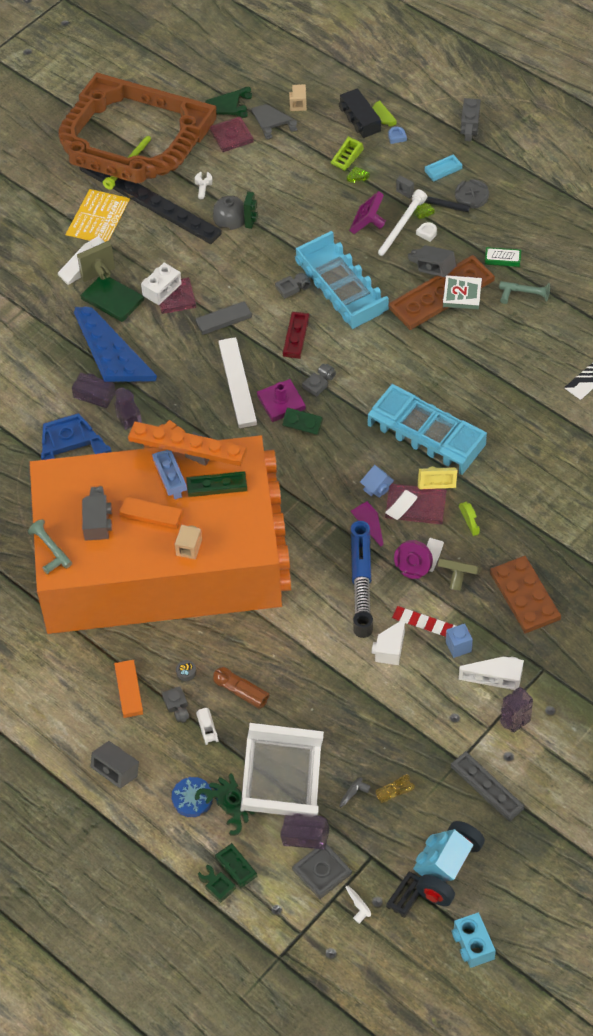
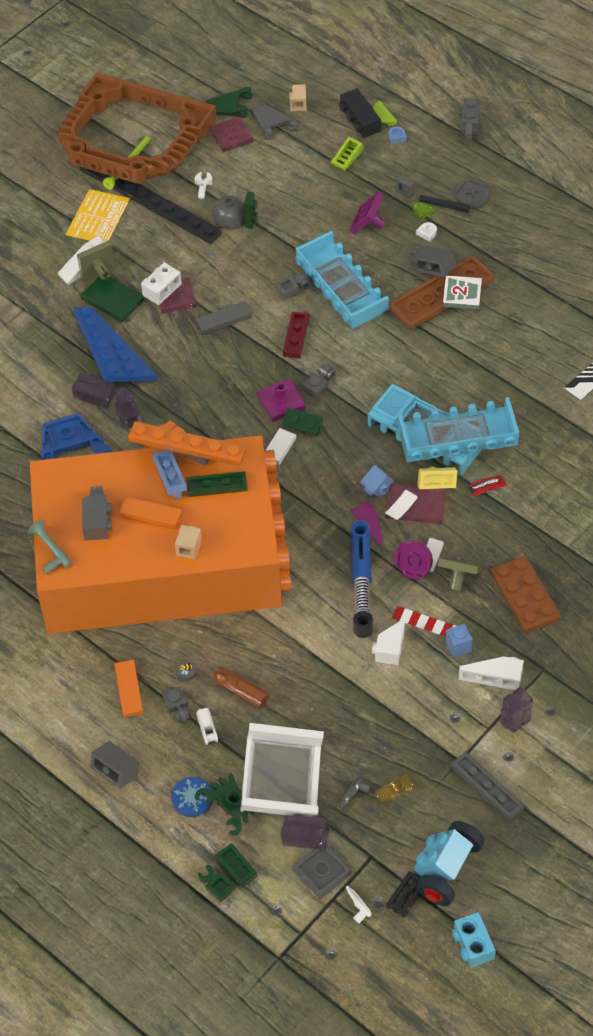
(237, 383): white tile -> none
(281, 444): none -> white tile
(358, 174): clear neon green tile -> none
(418, 198): white piece -> none
(443, 167): medium azure tile -> none
(458, 432): none -> medium azure window
(469, 515): lime tile -> none
(486, 485): none -> sticker
(503, 257): tile -> none
(508, 287): sand green piece -> none

